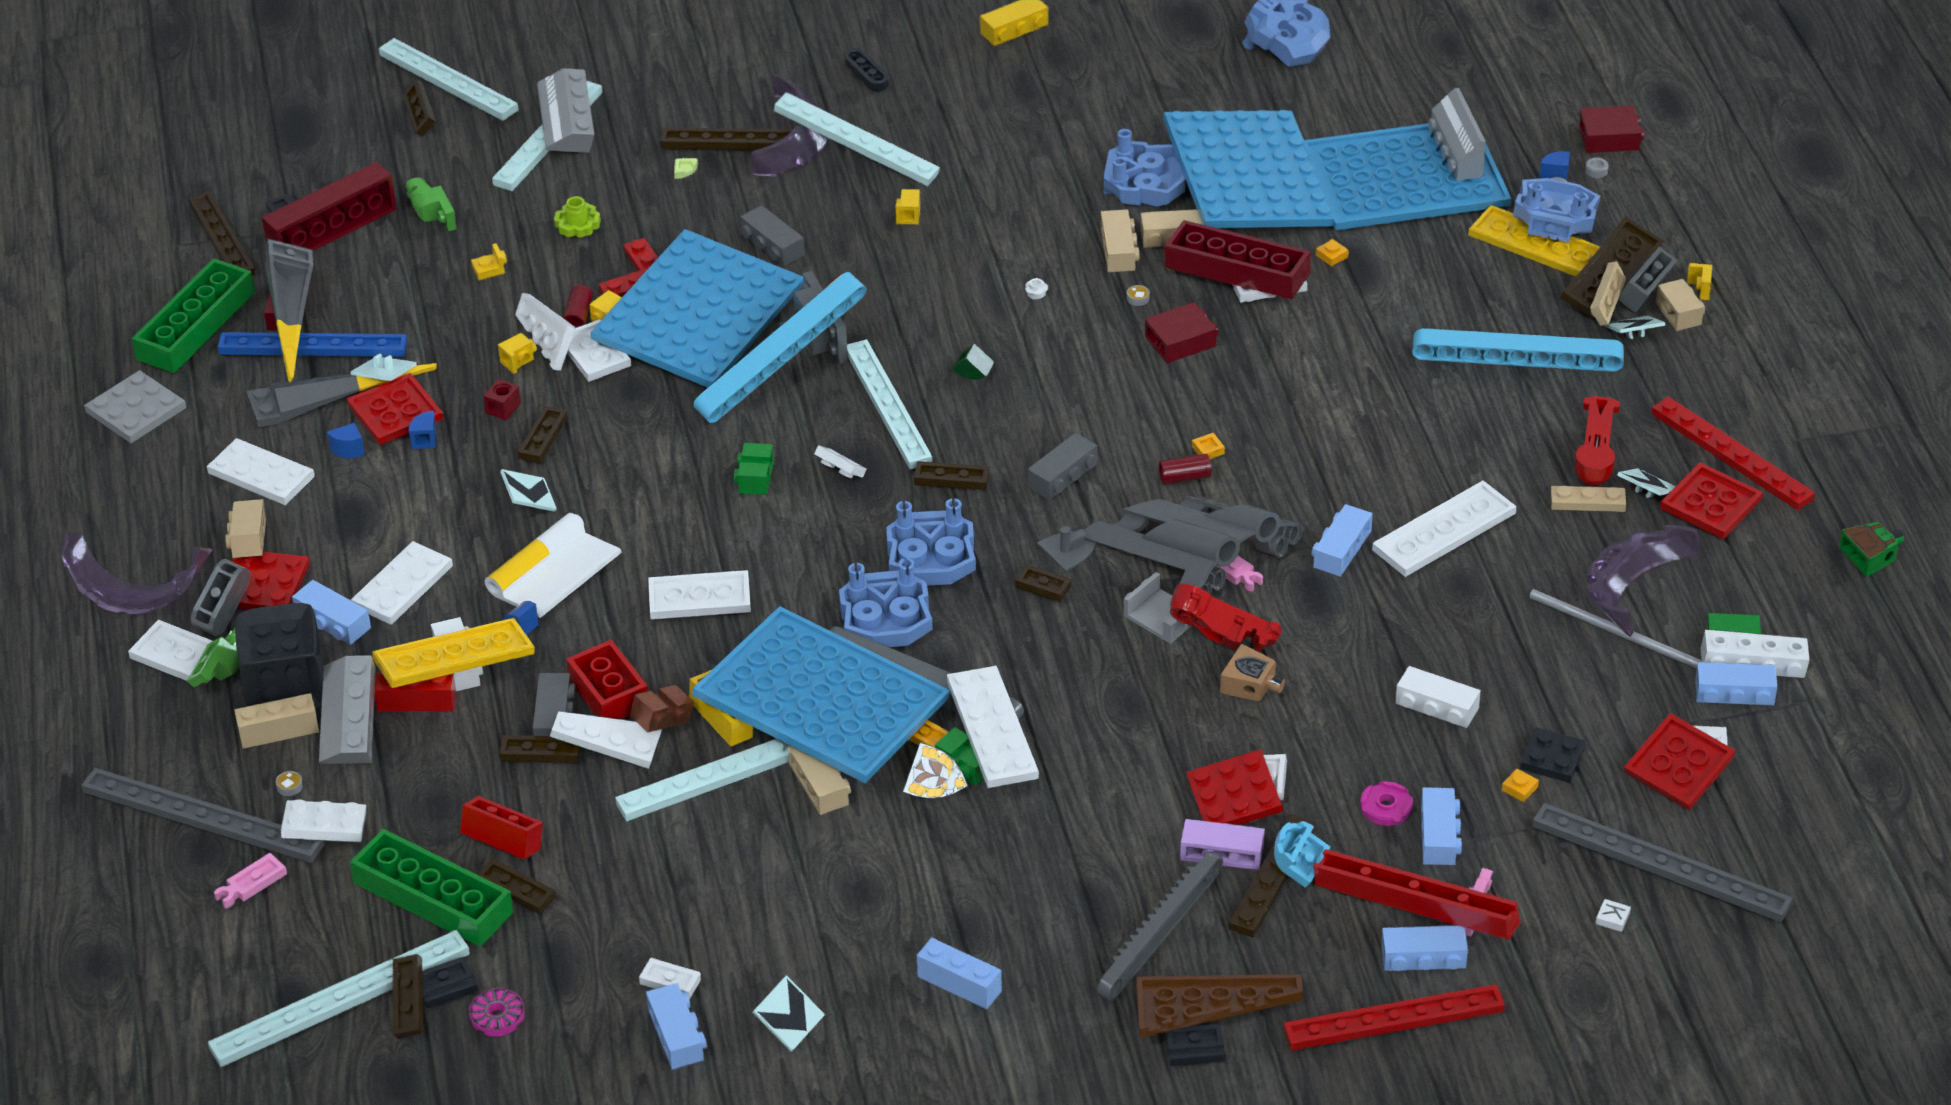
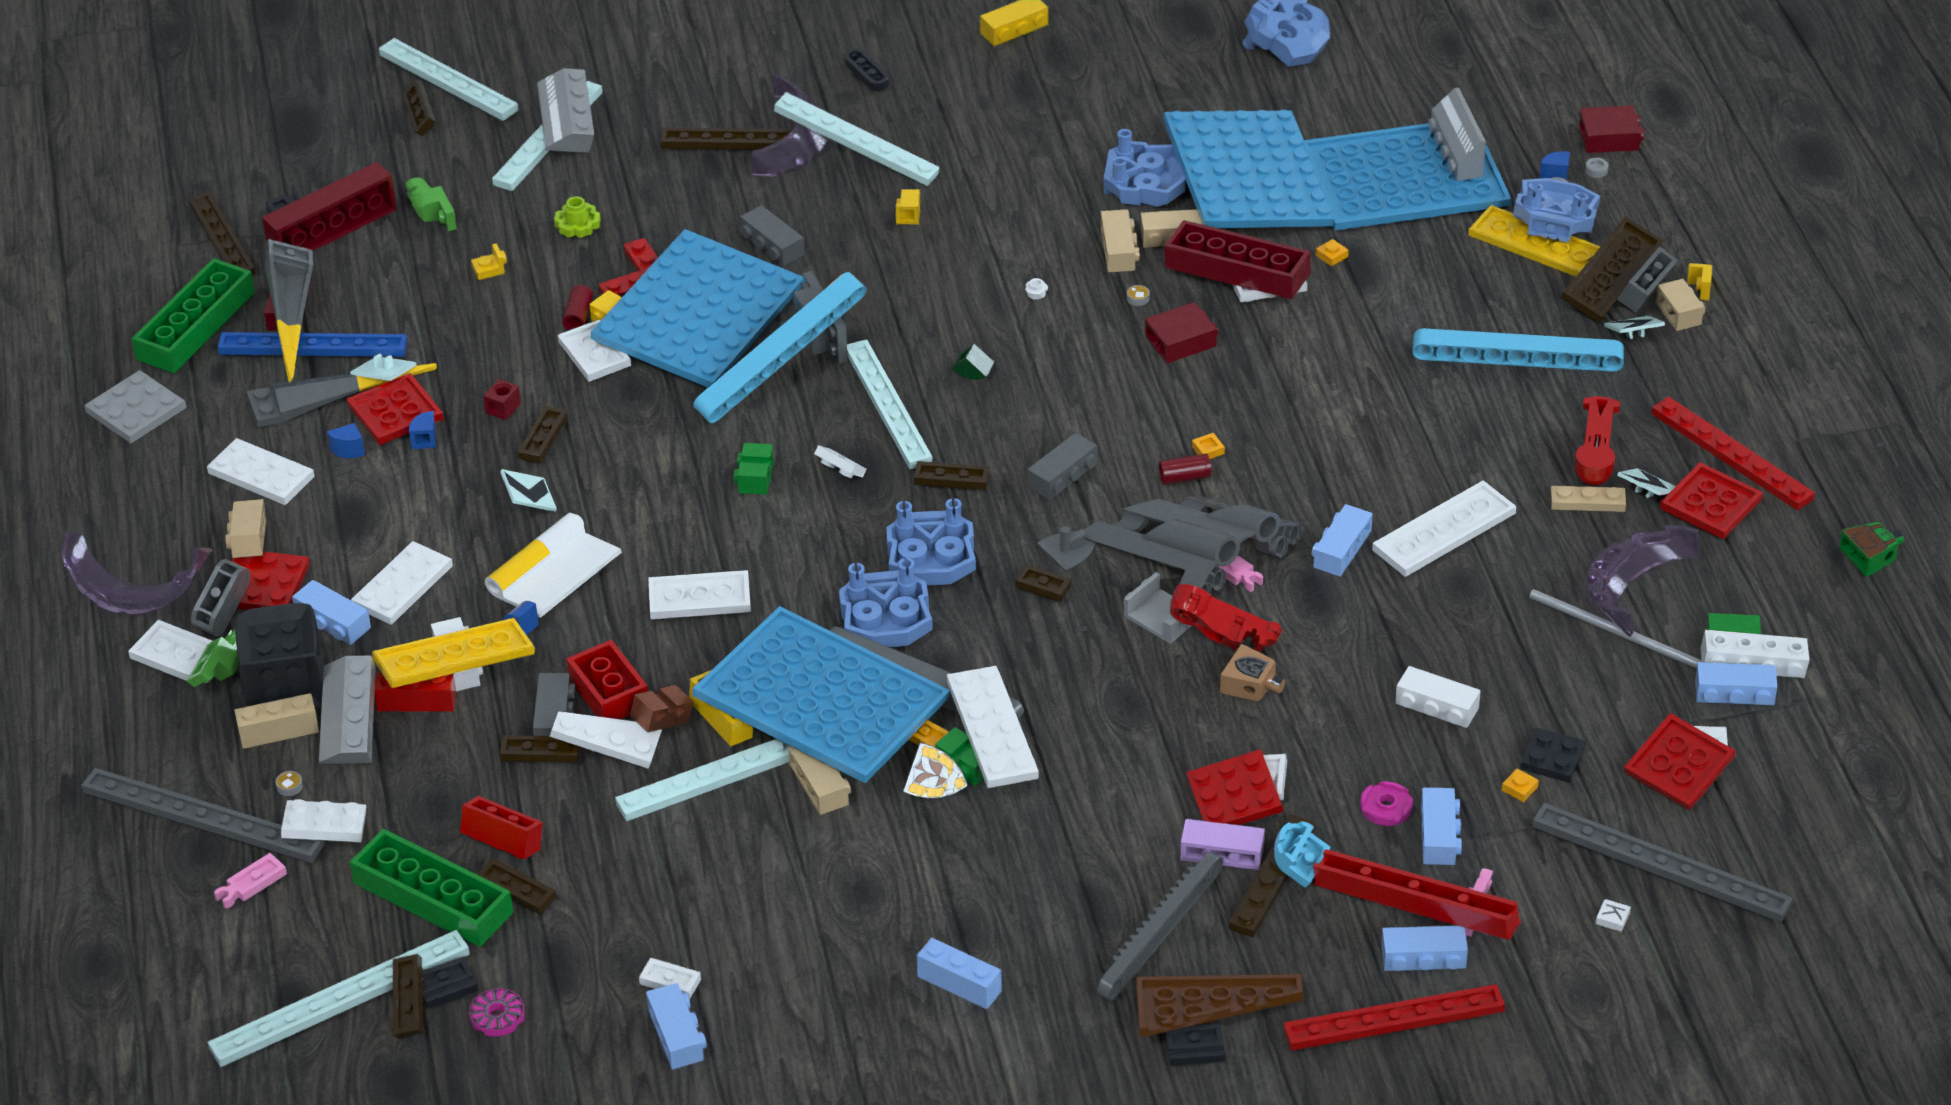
(516, 352): yellow brick -> none
(547, 328): white wing -> none
(685, 167): yellowish green tile -> none
(788, 1013): light aqua piece -> none
(1608, 293): tan plate -> none

